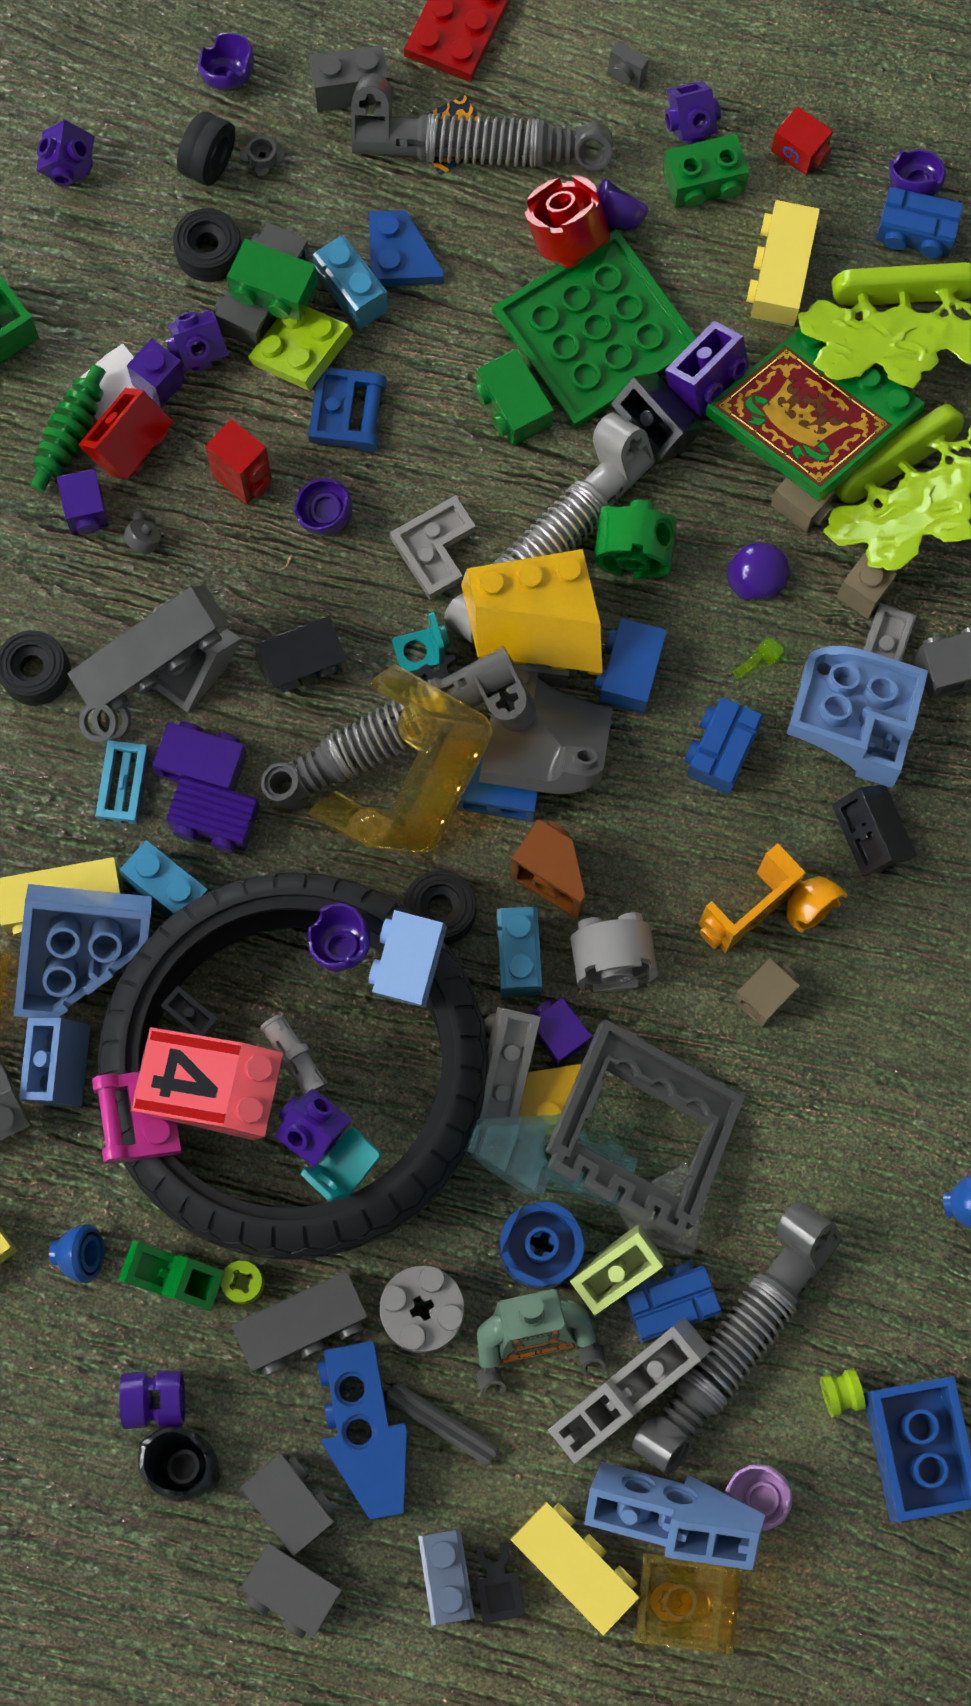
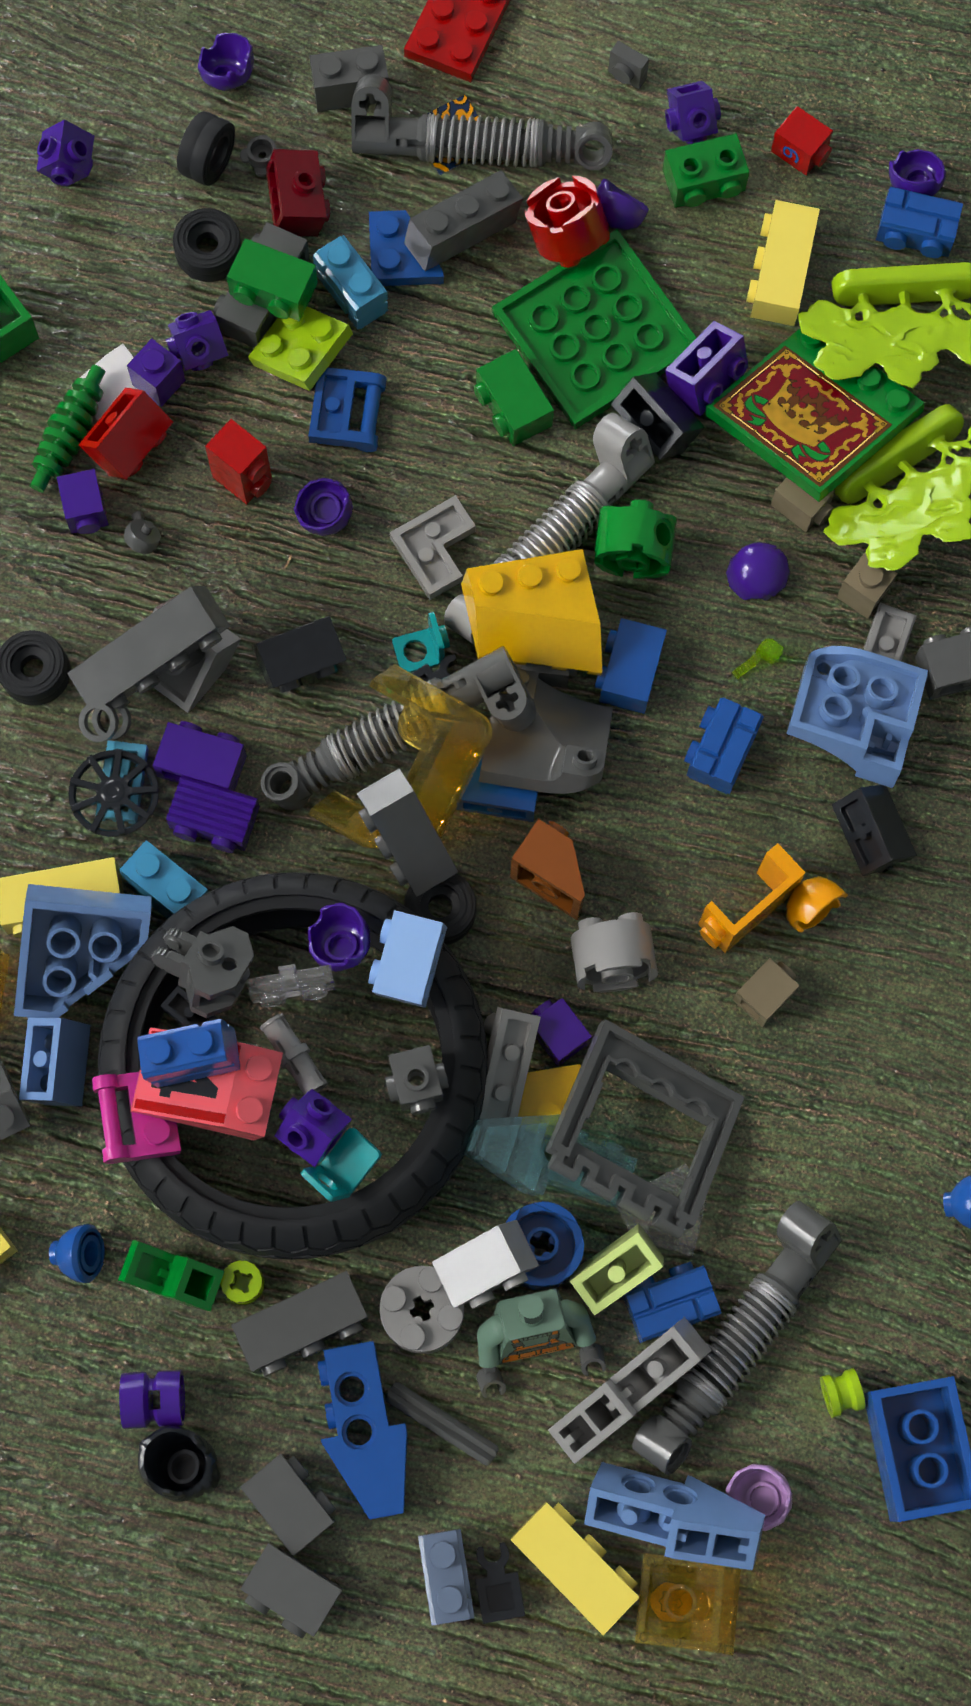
(113, 792): none -> black wheel
(188, 1053): none -> blue brick
(212, 967): none -> dark grey hinge
(290, 982): none -> clear hinge
(297, 191): none -> dark red brick
(405, 833): none -> dark grey brick
(412, 1065): none -> dark grey brick
(463, 220): none -> dark grey brick
(485, 1264): none -> brick
(519, 951): dark azure brick -> none

